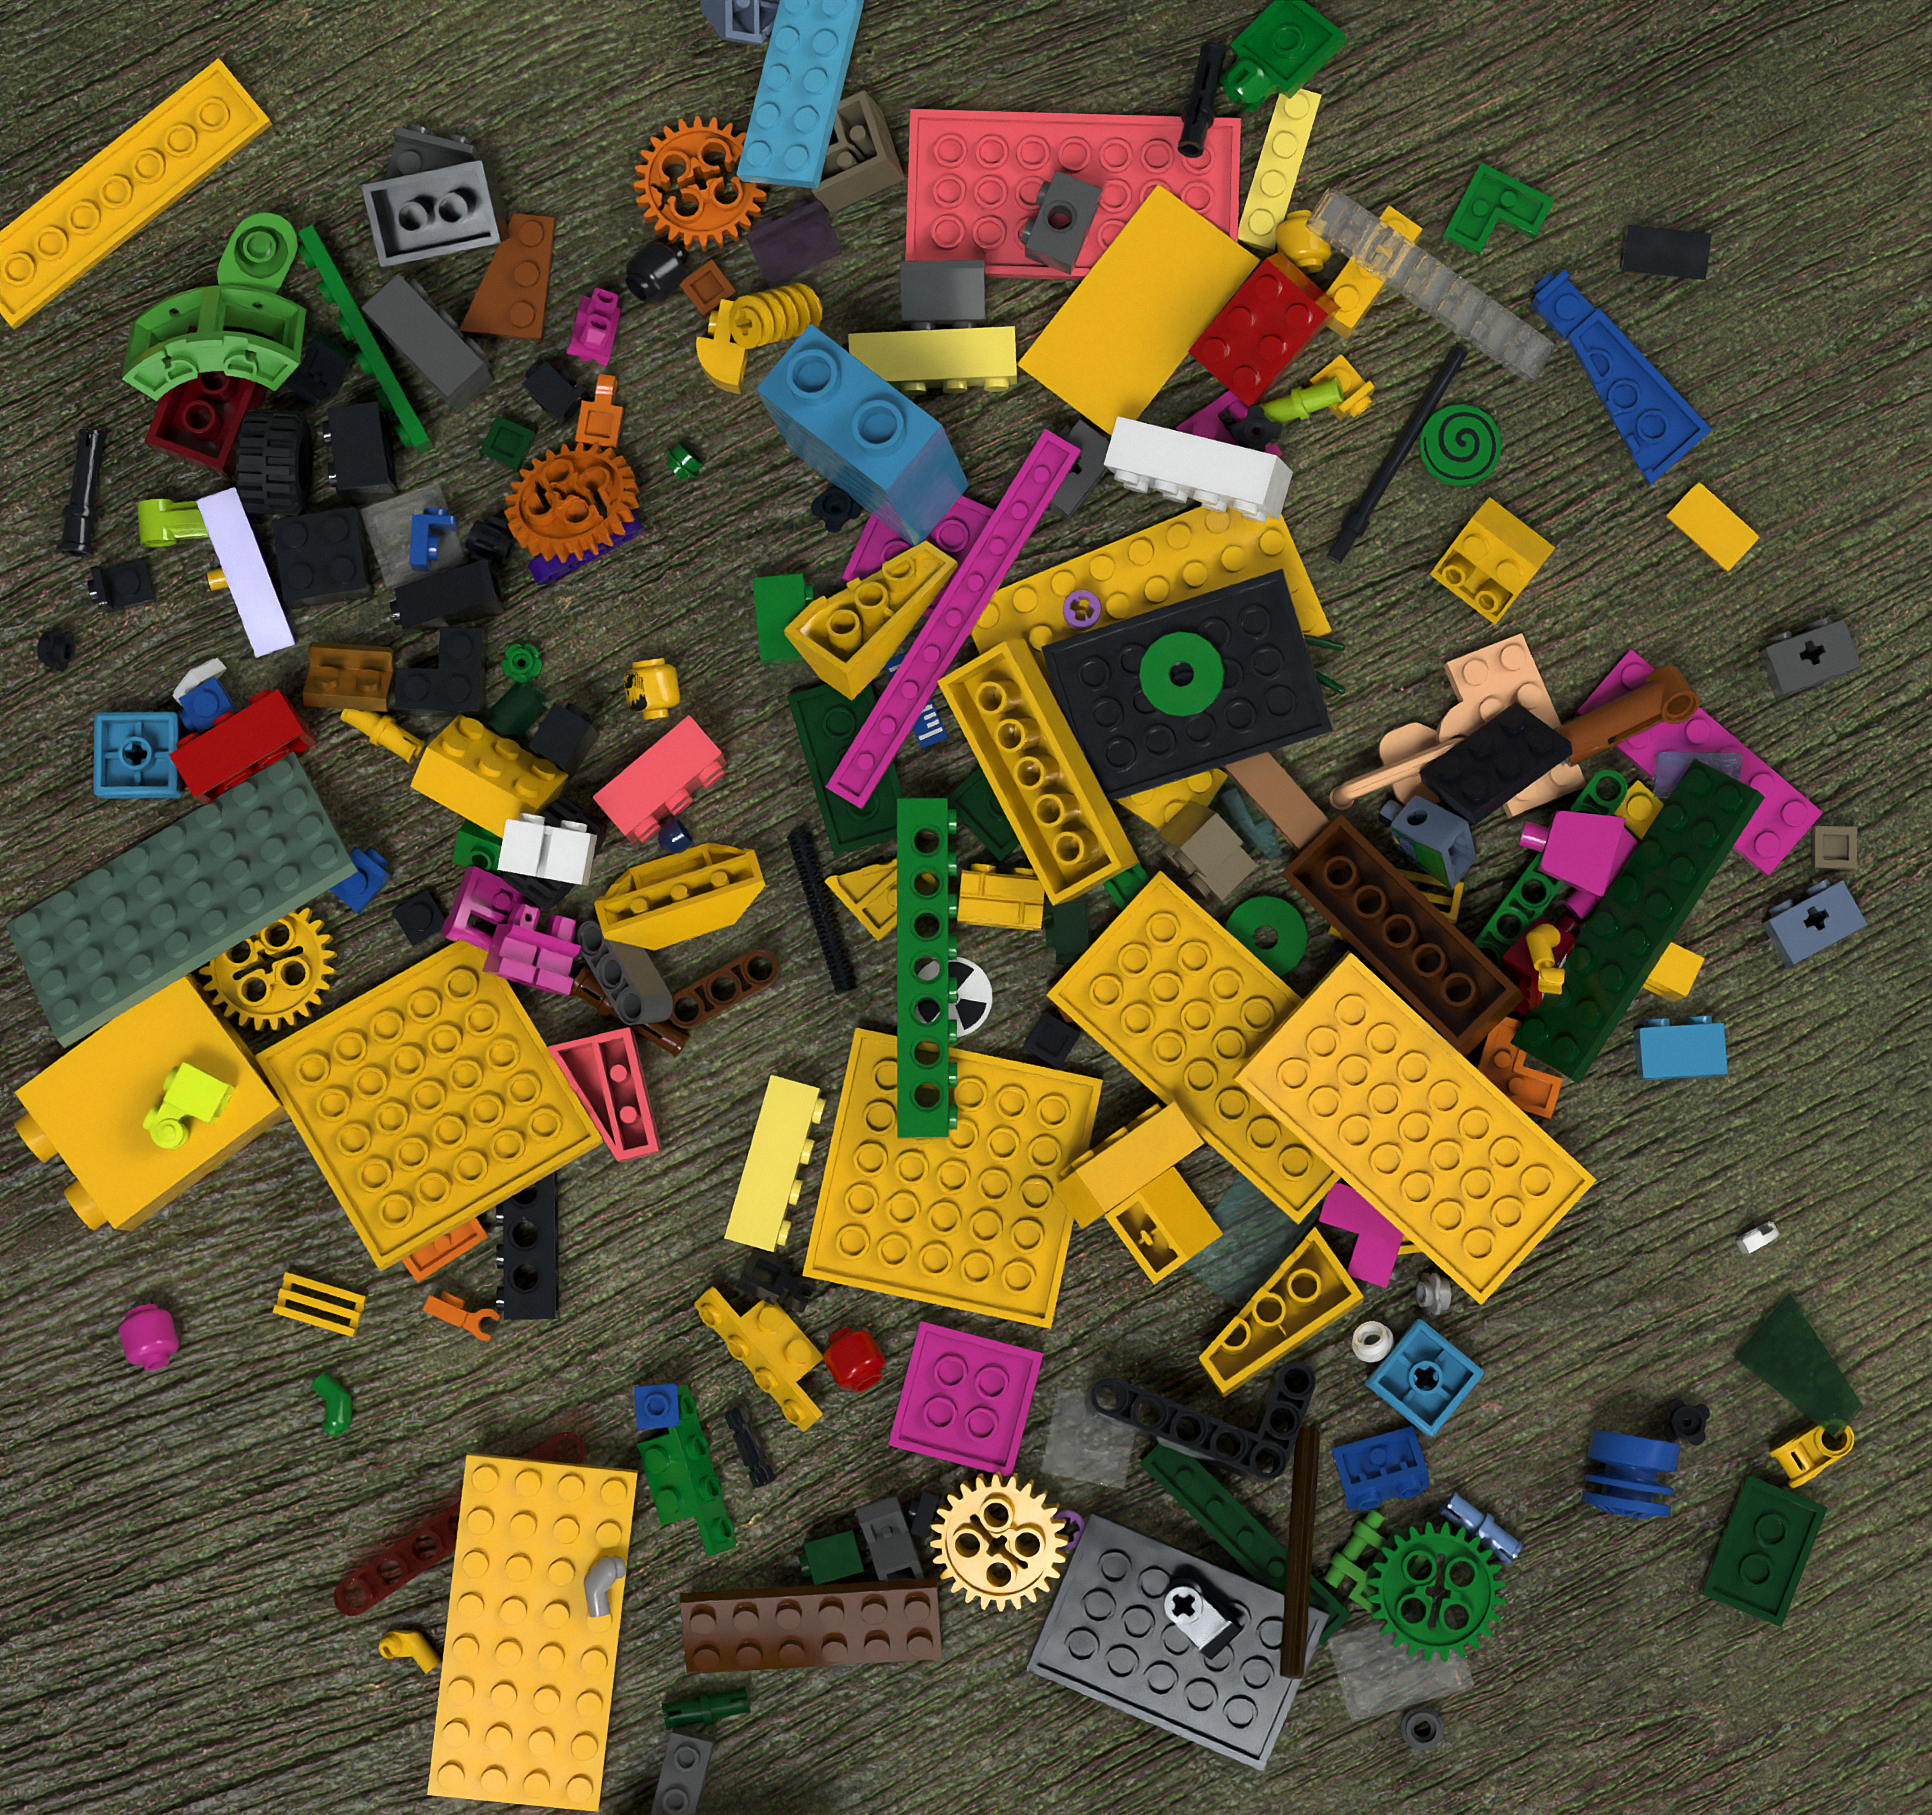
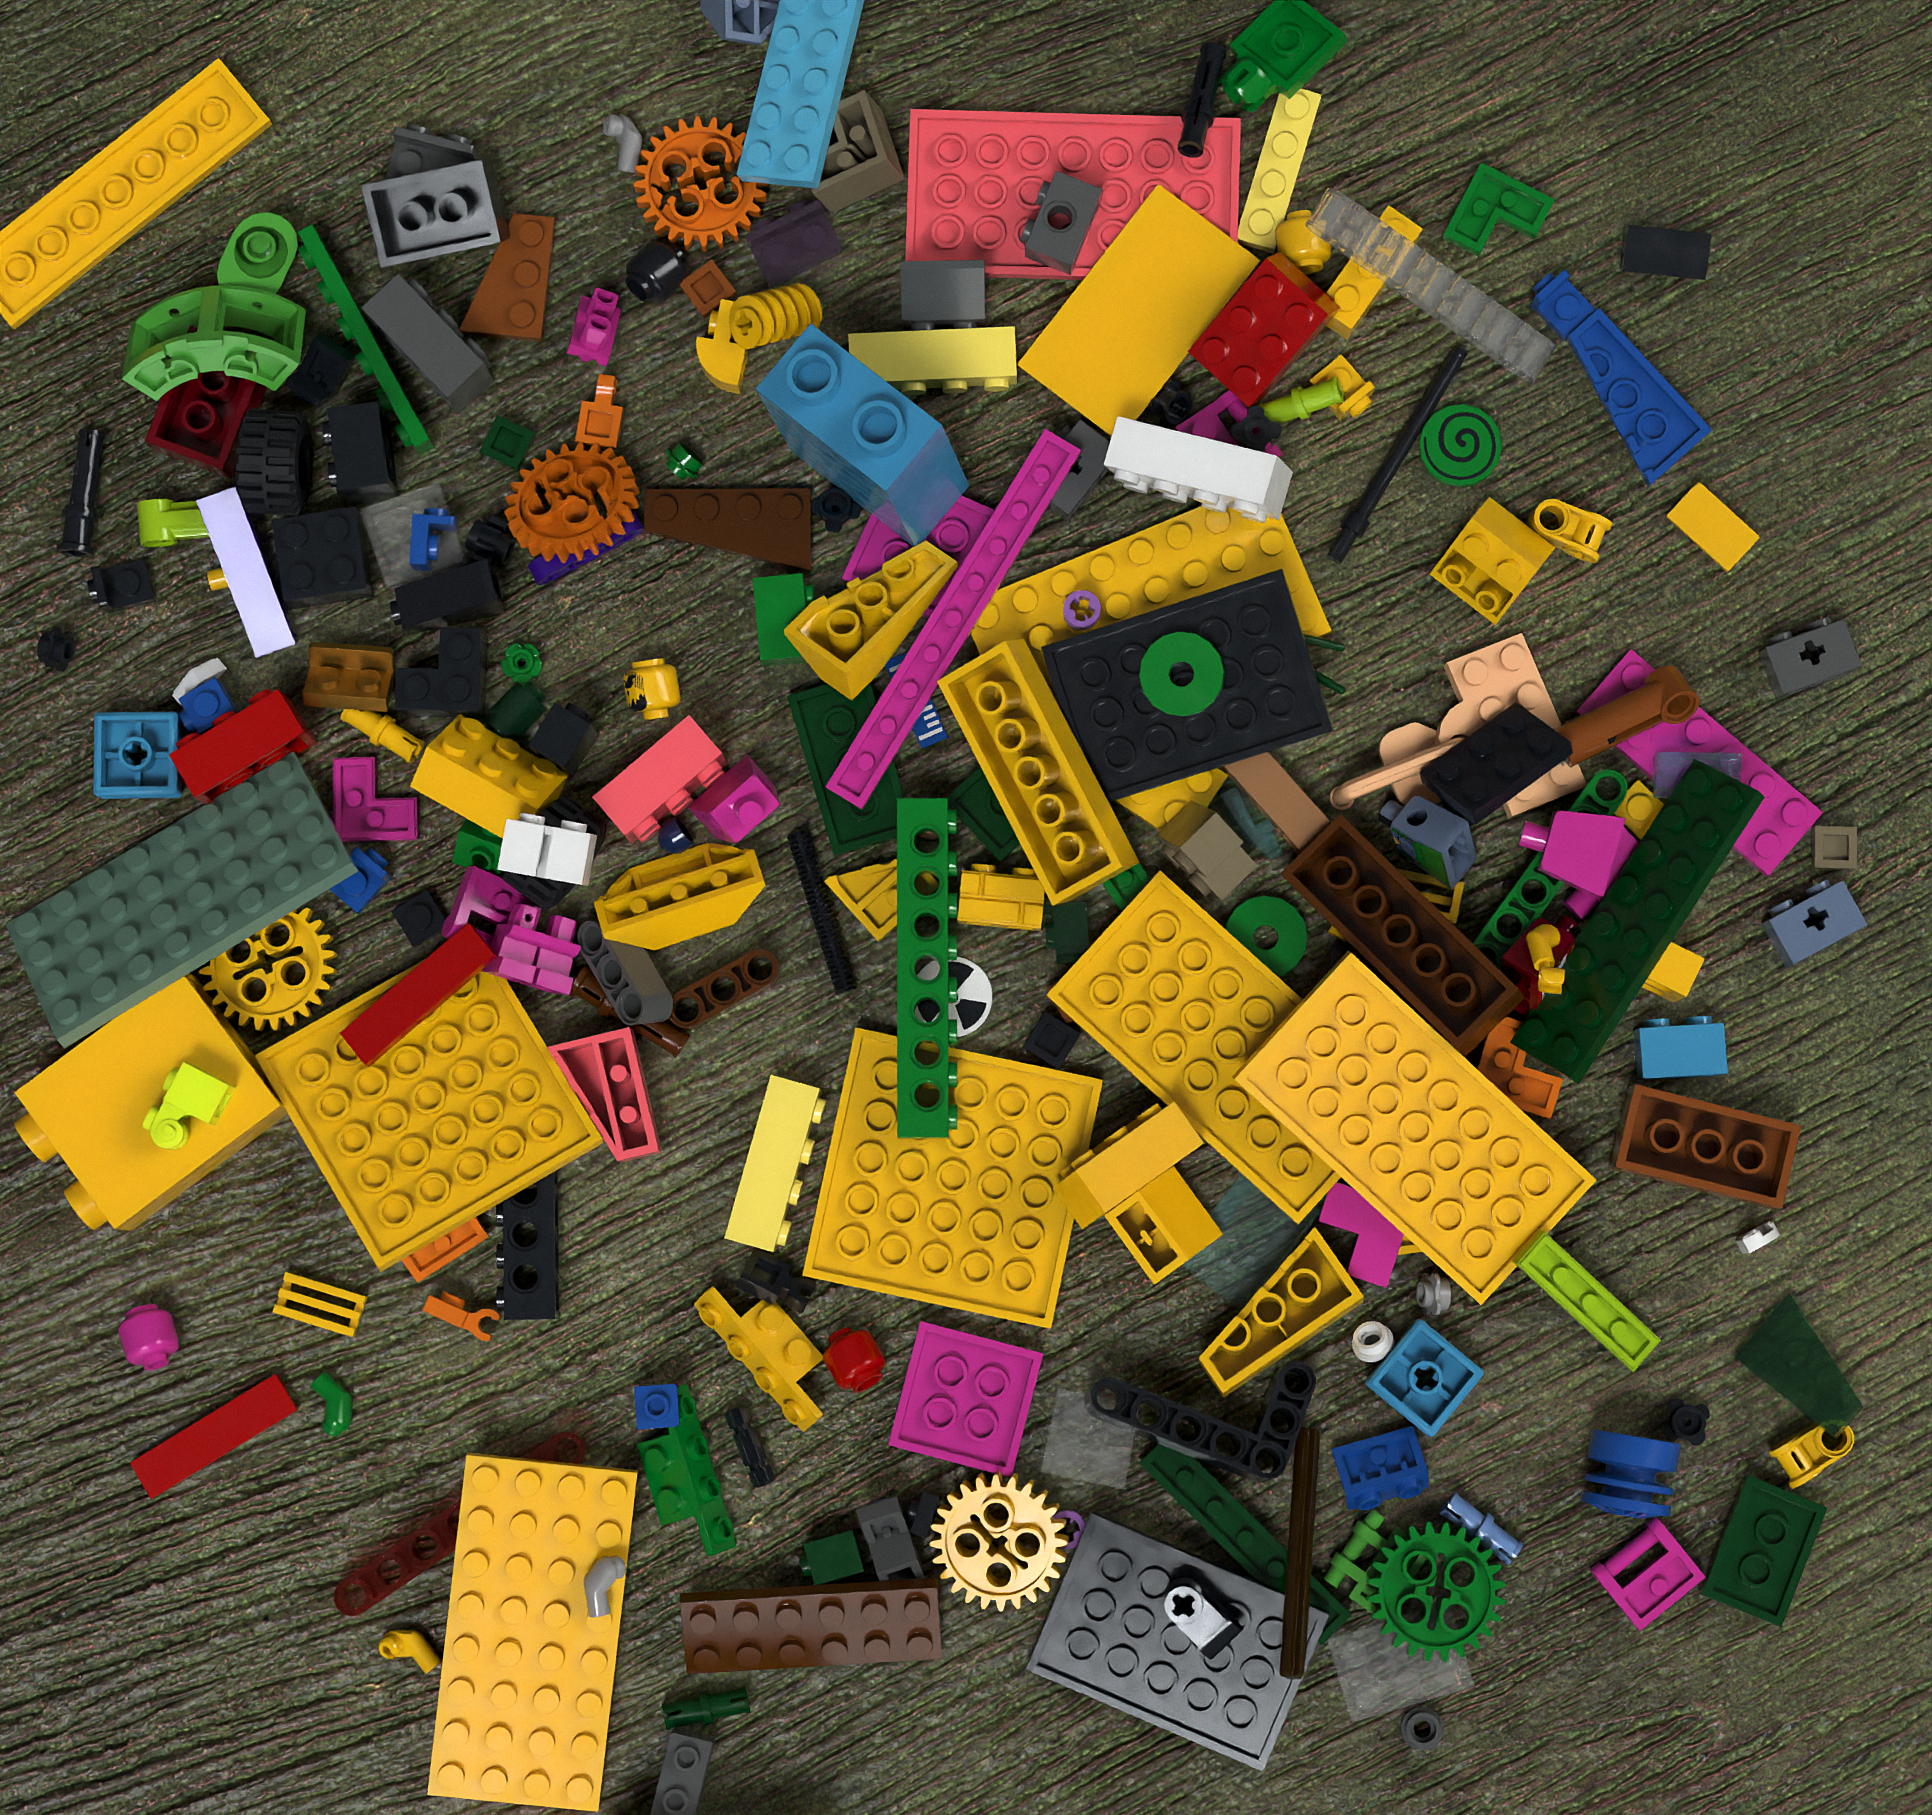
(214, 1436): none -> red tile
(363, 816): none -> dark pink tile
(418, 994): none -> red tile
(554, 391): black brick -> none
(627, 137): none -> light grey arm
(736, 802): none -> dark pink torso
(745, 522): none -> reddish brown wing
(1171, 404): none -> black plate
(1572, 529): none -> yellow piece
(1586, 1300): none -> lime tile
(1657, 1584): none -> dark pink plate
(1704, 1147): none -> dark orange brick

